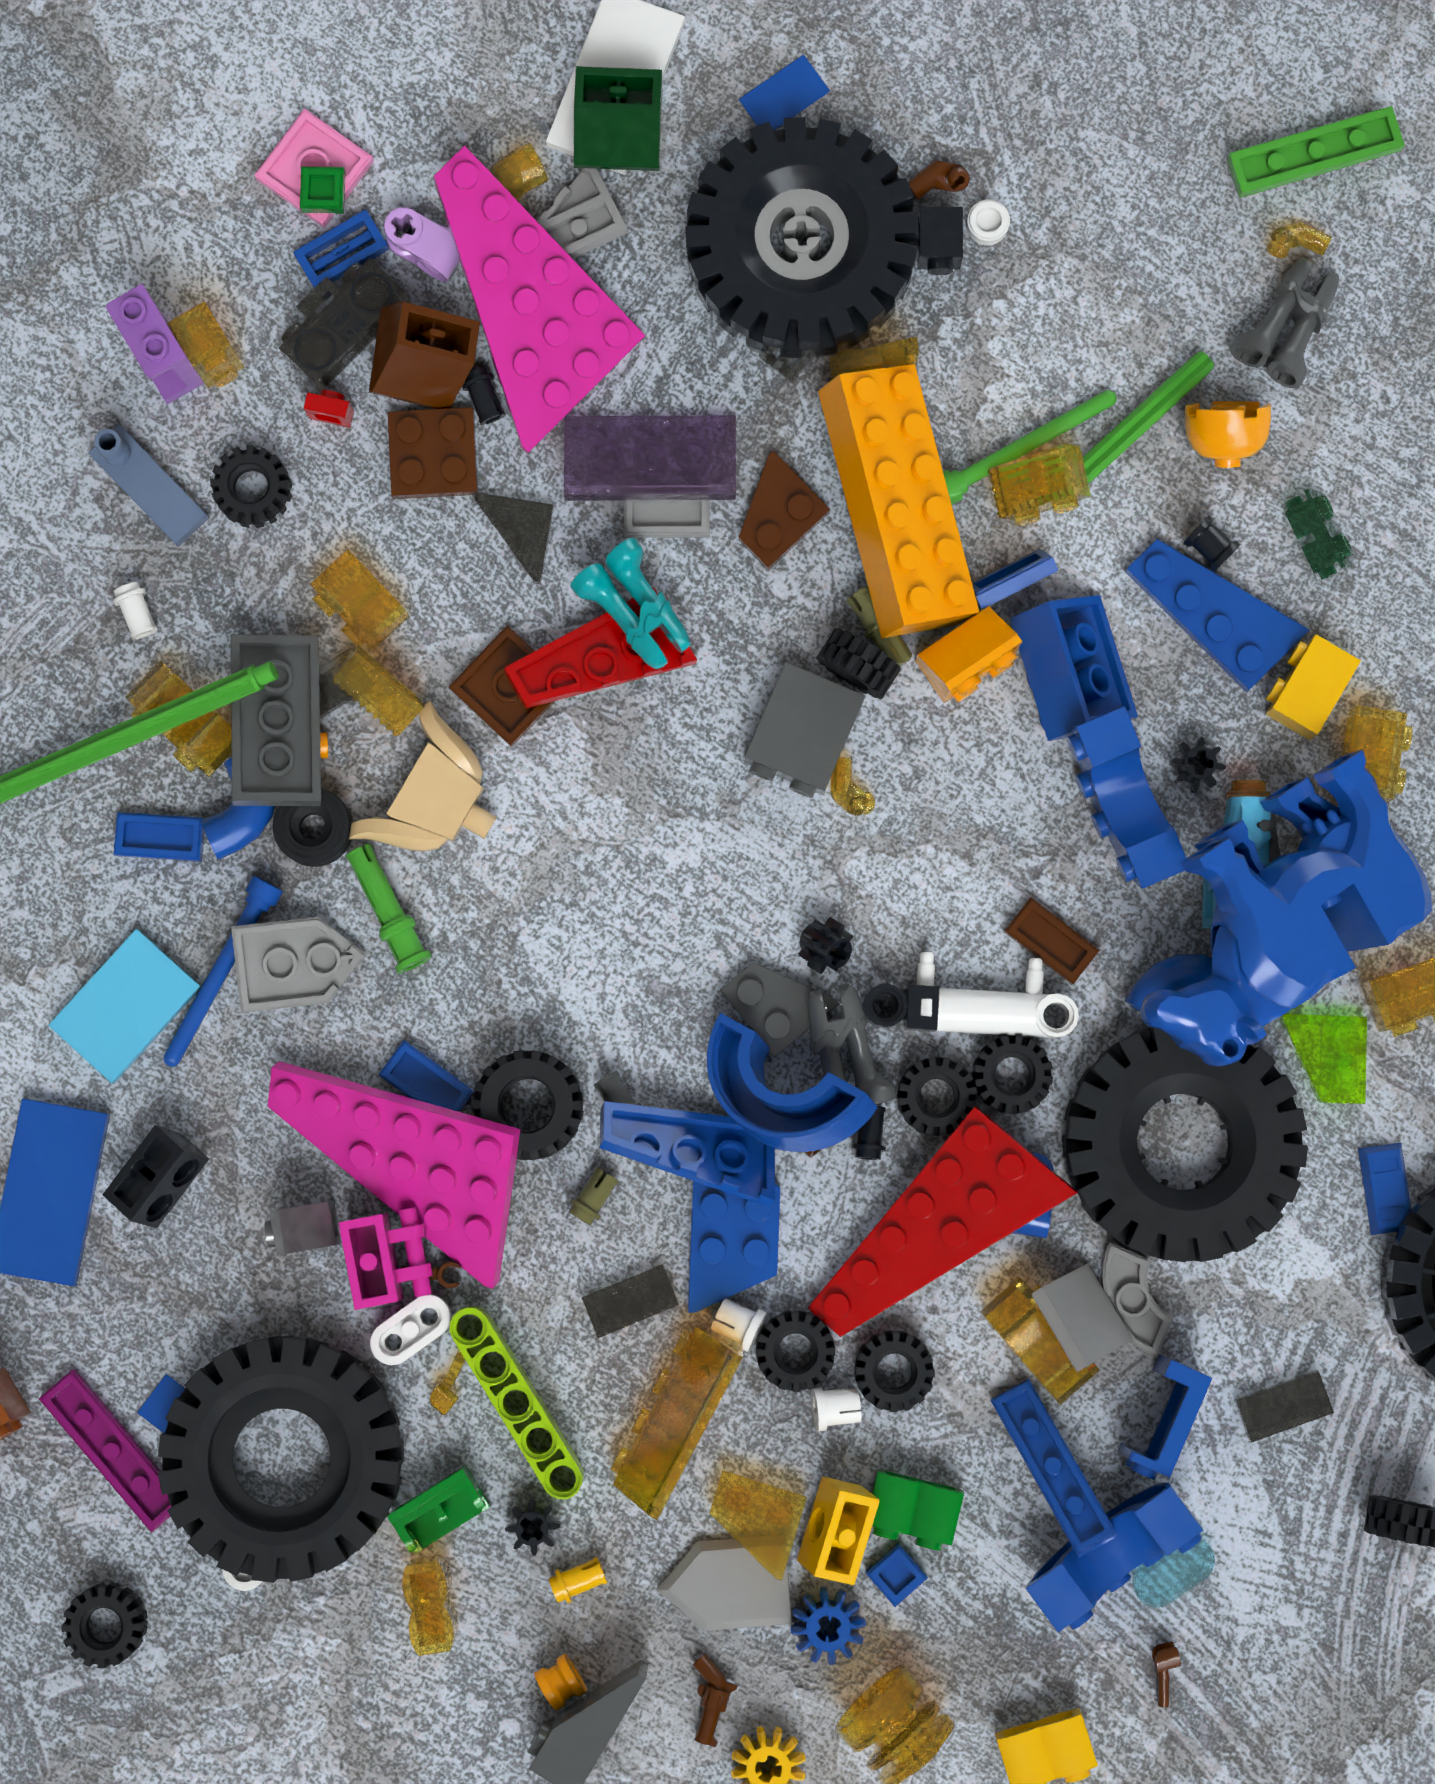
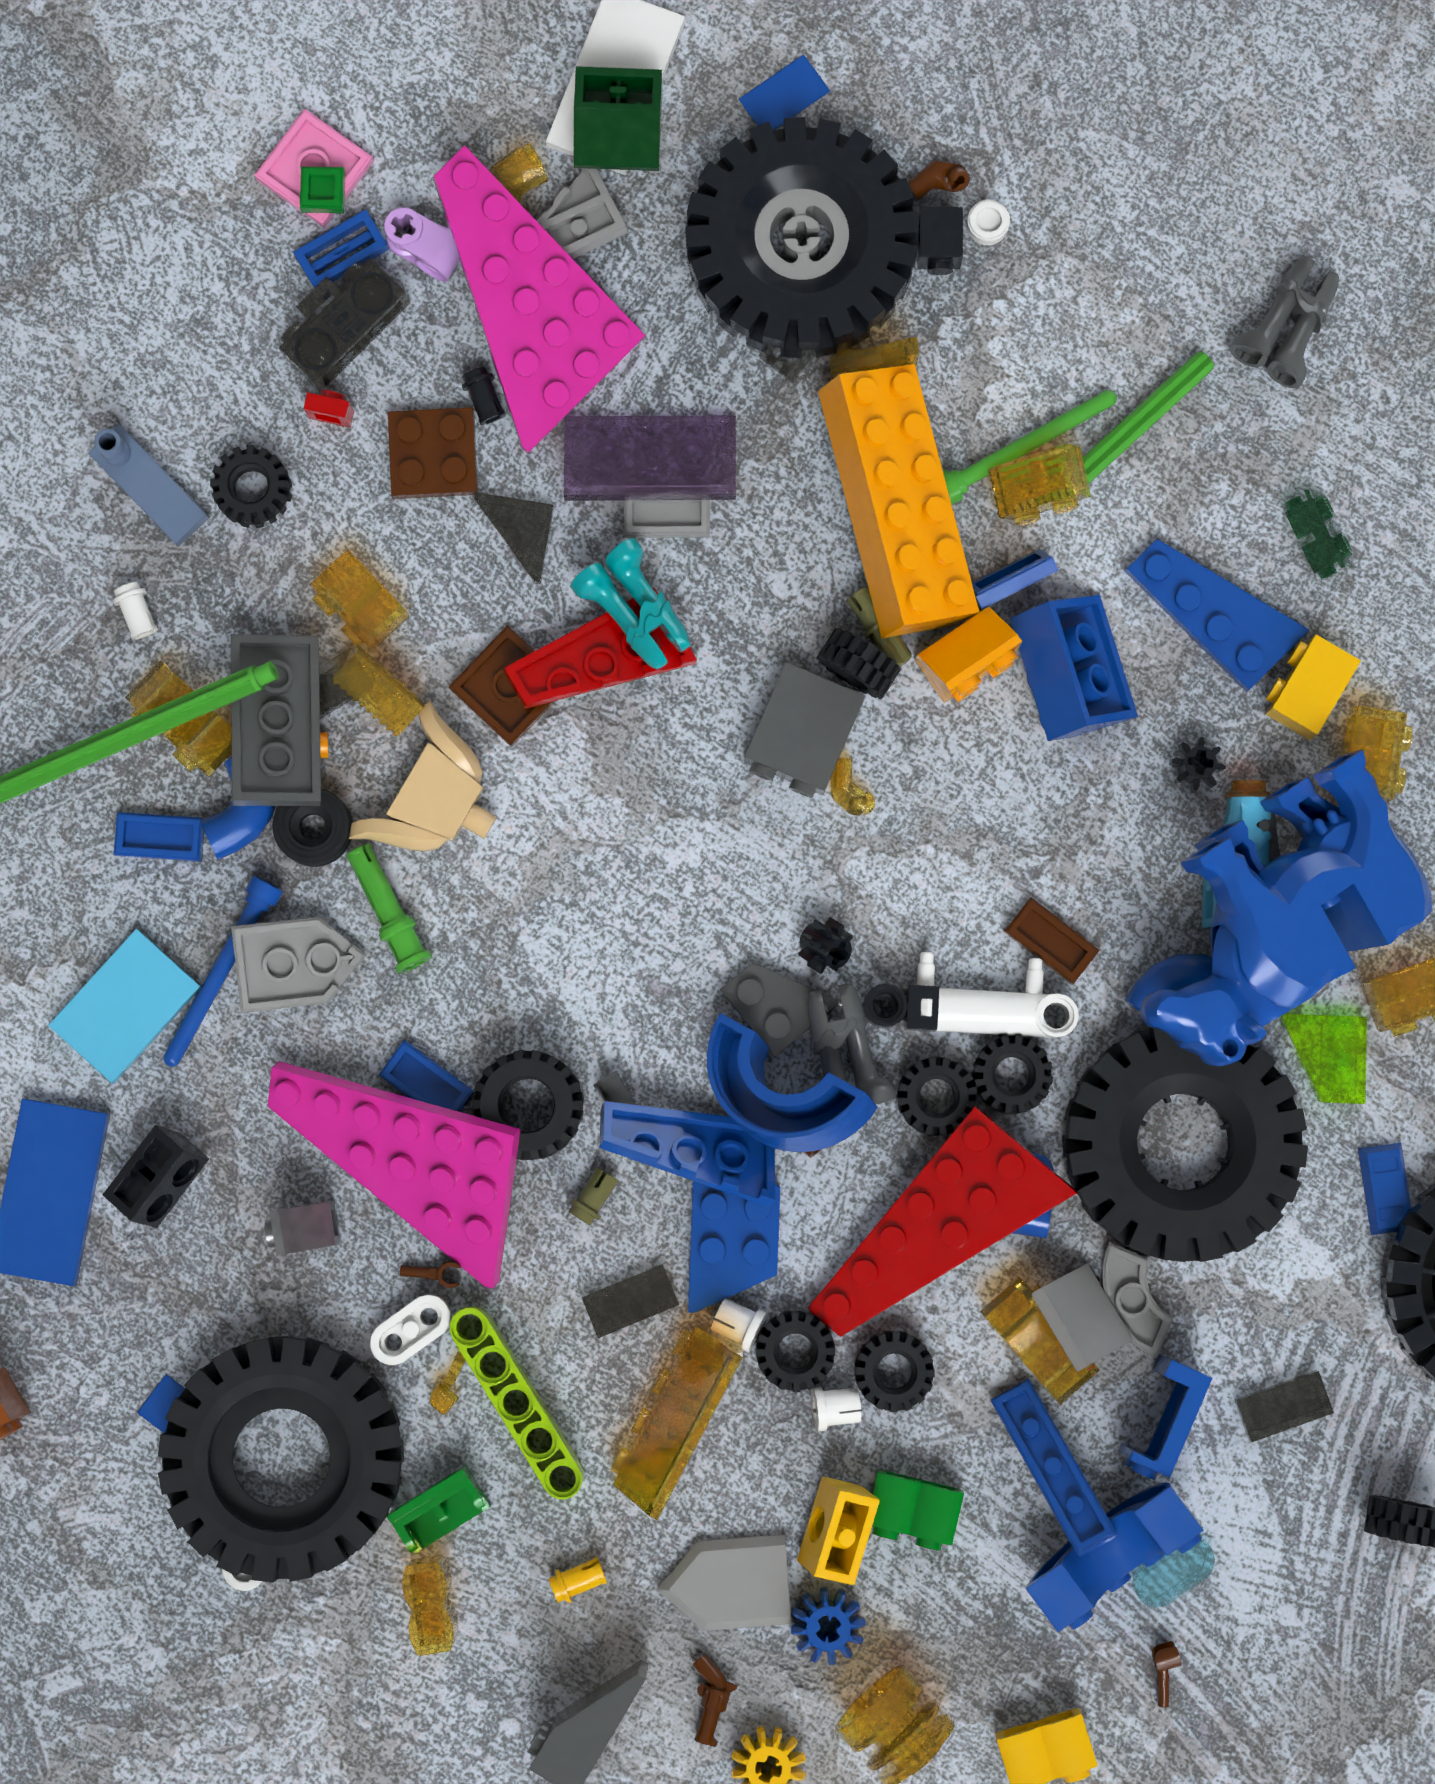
(78, 1630): black tyre -> none
(108, 1447): magenta tile -> none
(153, 343): medium lavender panel -> none
(206, 346): clear yellow brick -> none
(373, 1259): dark pink brick -> none
(422, 354): reddish brown slope -> none
(535, 1538): black gear -> none
(560, 1682): light orange wheel -> none
(759, 1518): clear yellow wing -> none
(779, 513): reddish brown wing -> none
(869, 1137): black pin -> none
(896, 1574): blue tile -> none
(1123, 800): blue brick -> none
(1211, 543): black bush -> none
(1228, 430): light orange cylinder -> none
(1297, 235): clear yellow arm -> none
(1315, 152): bright green plate -> none

